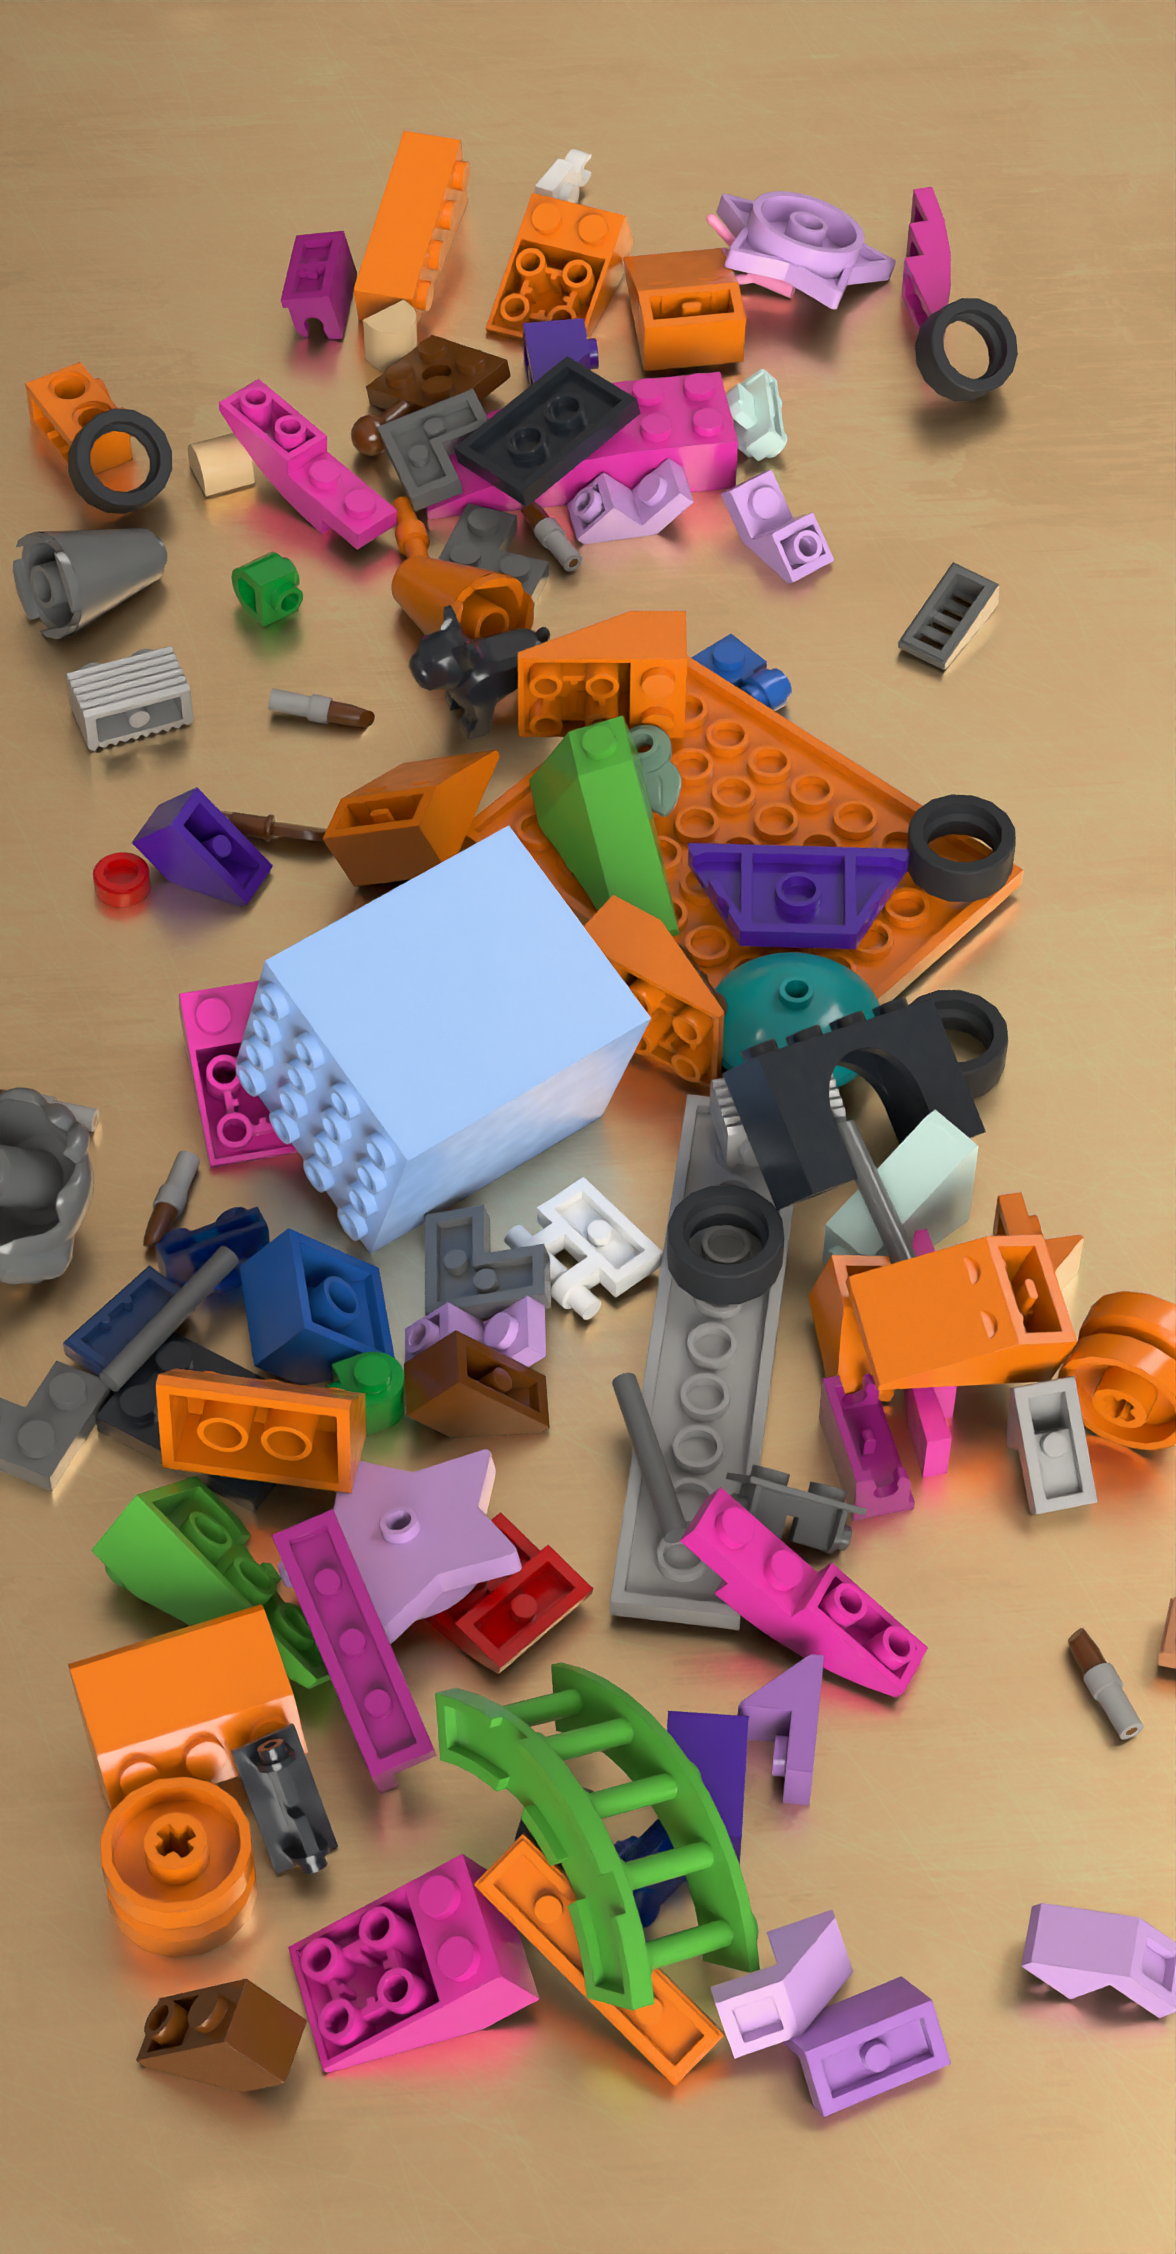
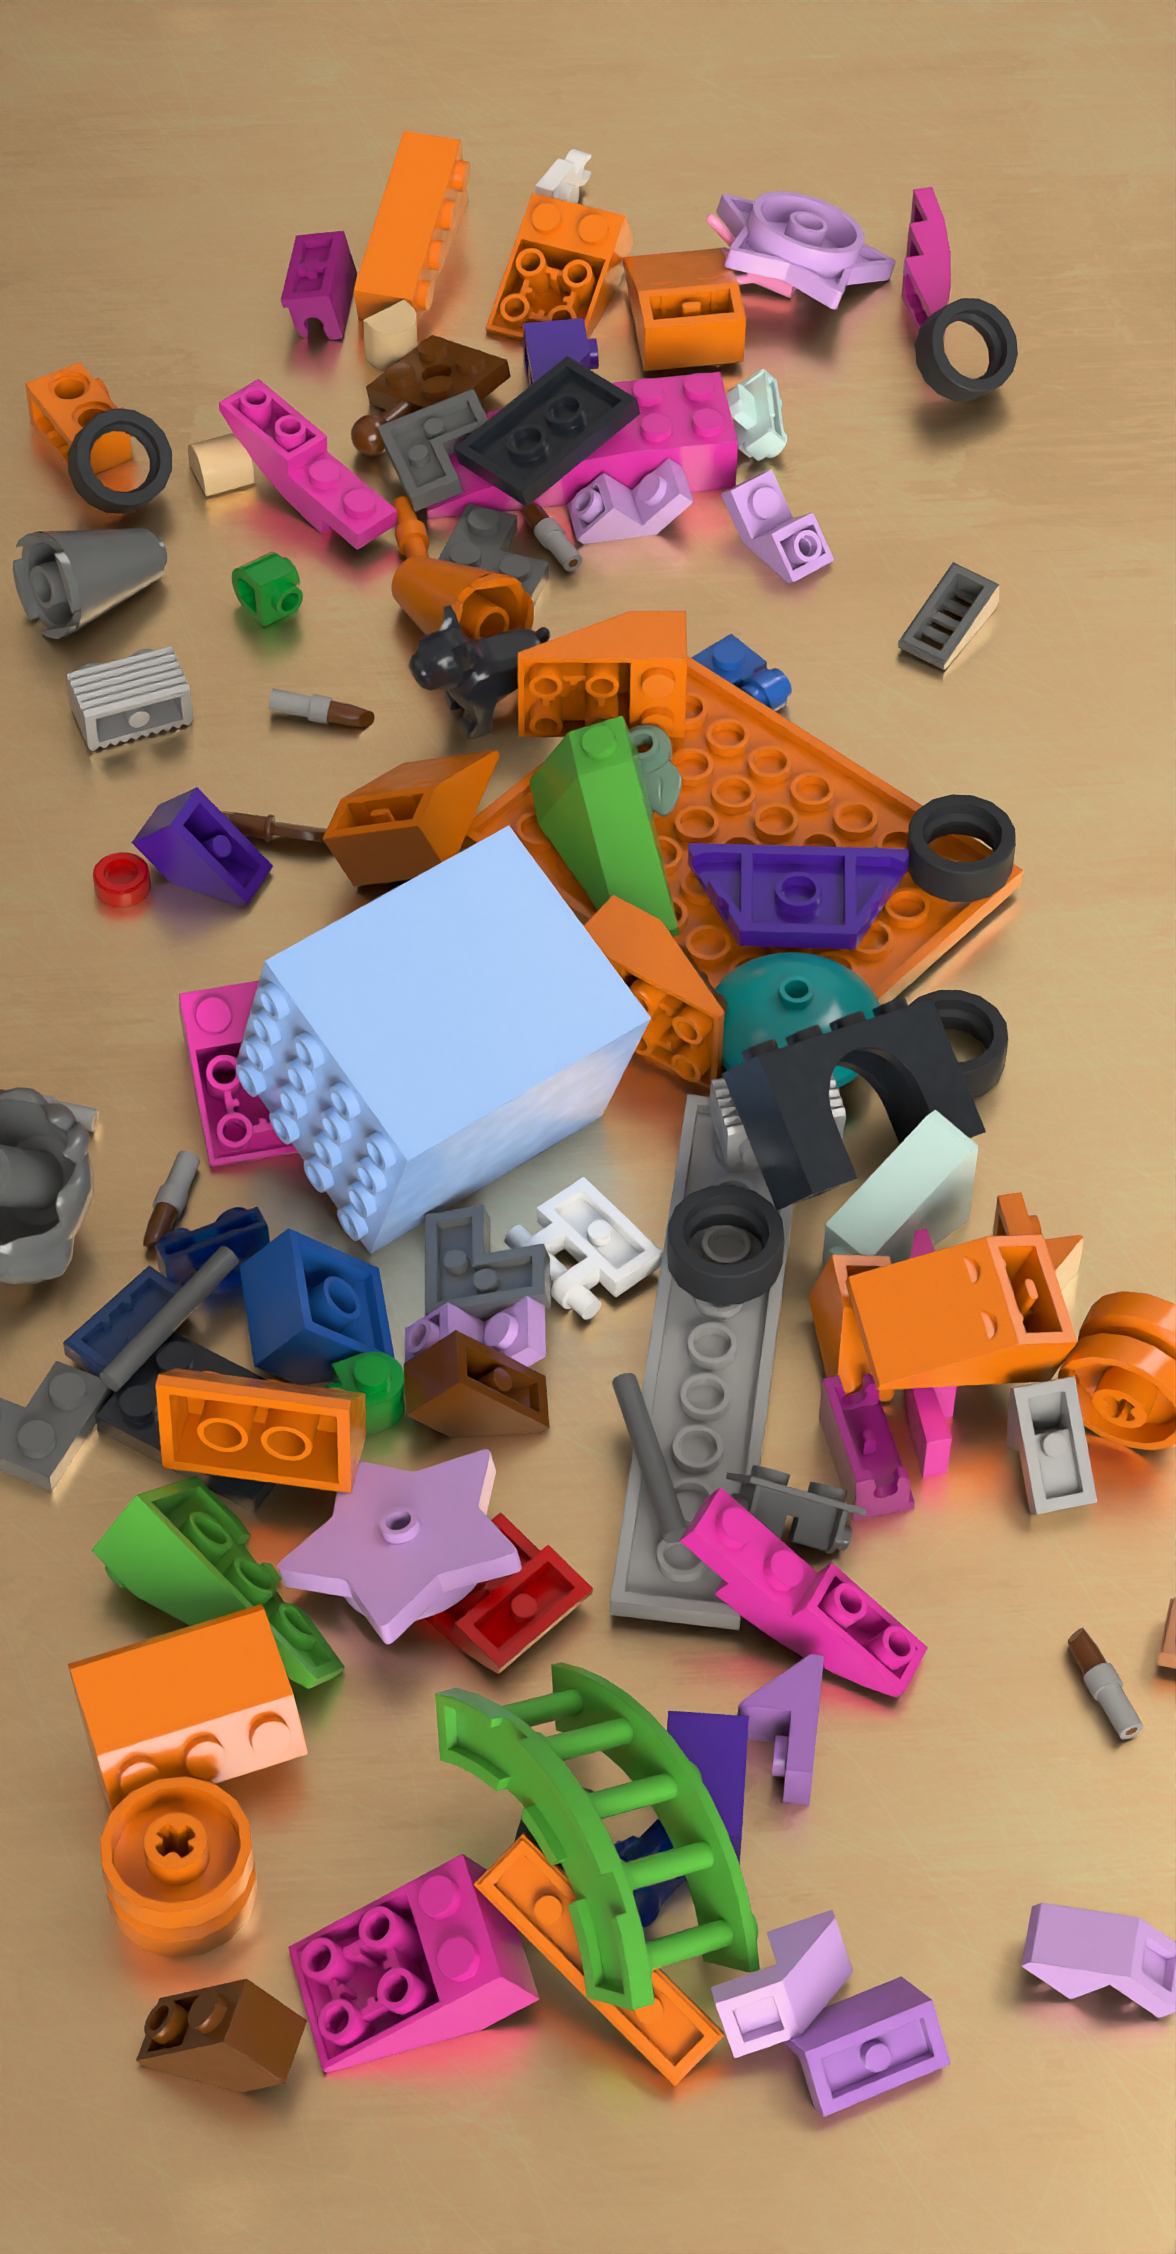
(285, 1801): black hinge -> none
(354, 1648): magenta fence -> none
(876, 1195): dark grey bar -> none

